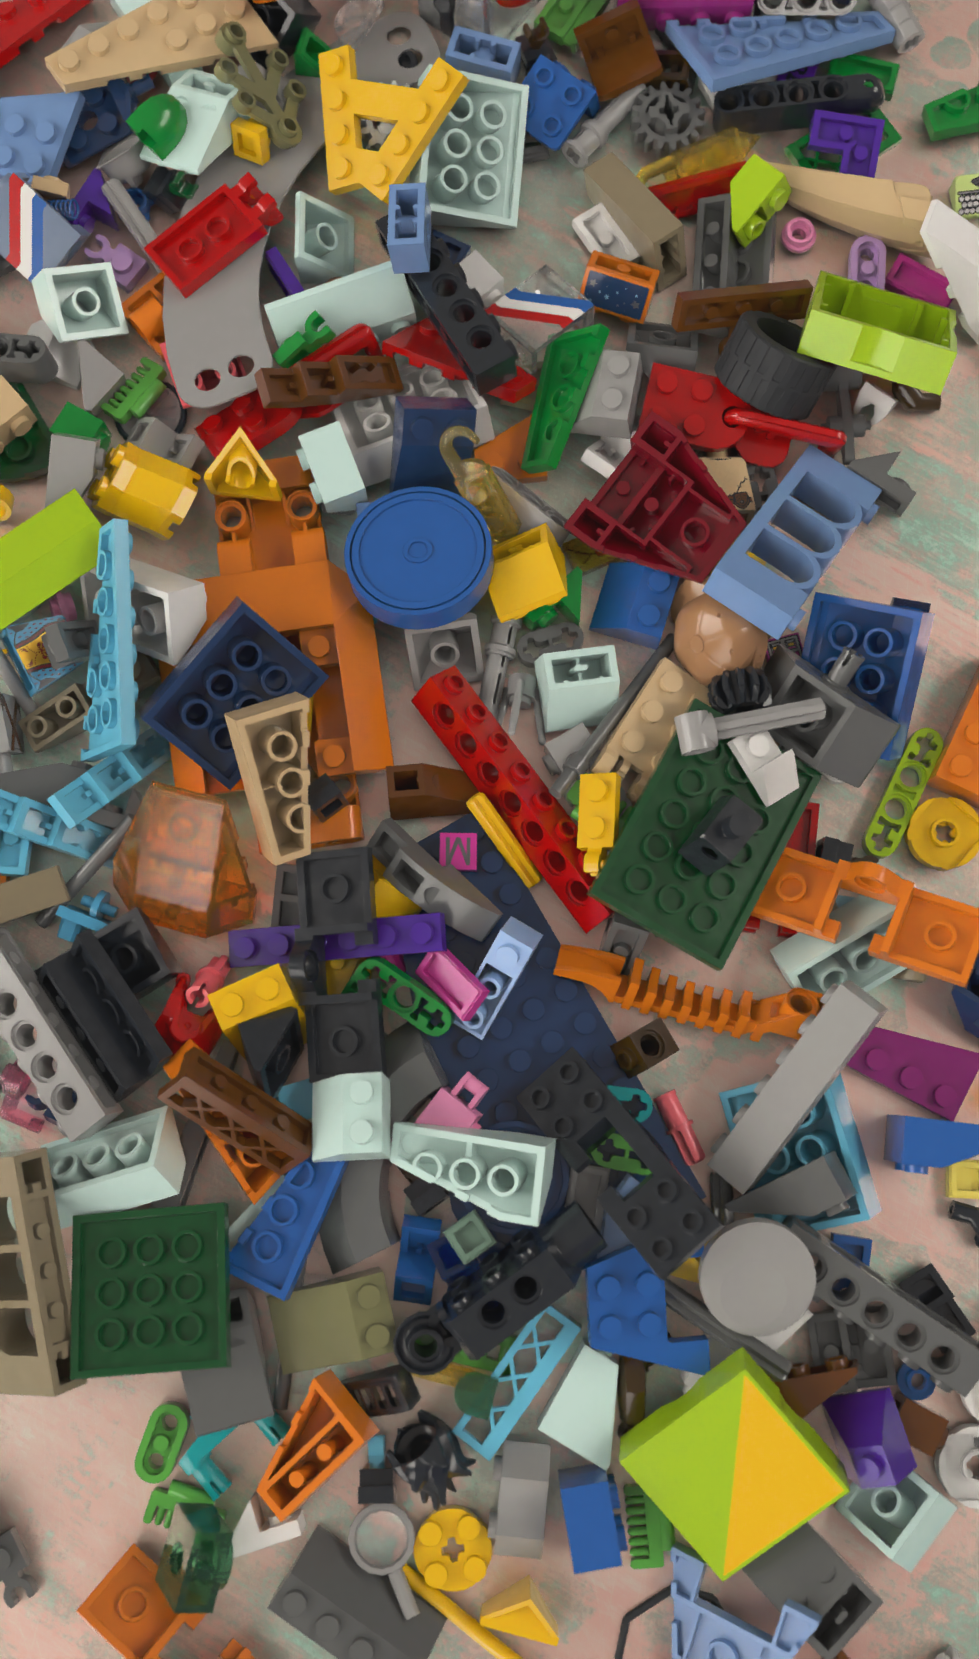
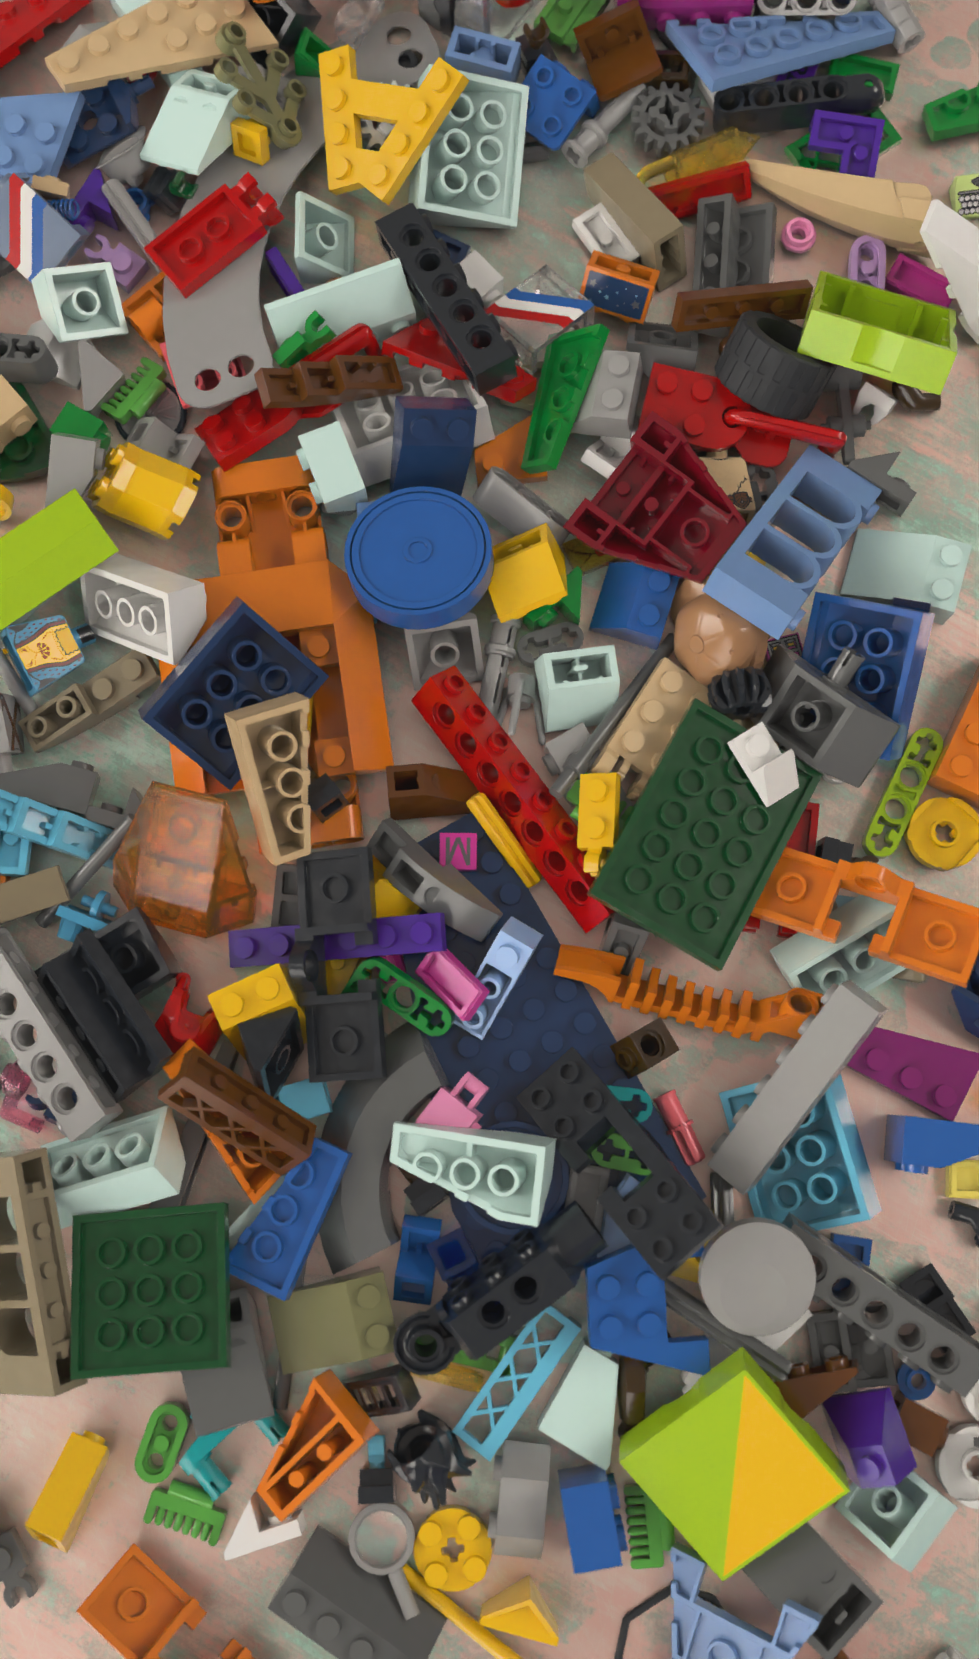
(63, 605): bright pink plate -> none
(68, 642): dark grey slope -> none
(68, 1491): none -> yellow slope
(110, 778): medium azure slope -> none
(111, 651): medium azure wing -> none
(159, 123): green brick -> none
(195, 1558): clear green brick -> none
(208, 980): coral axle -> none
(242, 472): yellow slope -> none
(351, 1118): light aqua slope -> none
(409, 228): medium blue brick -> none
(470, 1237): sand green tile -> none
(475, 1394): clear green tile -> none
(480, 486): clear yellow plate -> none
(700, 731): light grey axle -> none
(724, 831): black torso -> none
(755, 196): lime slope -> none
(802, 1192): dark grey slope -> none
(906, 568): none -> light aqua slope

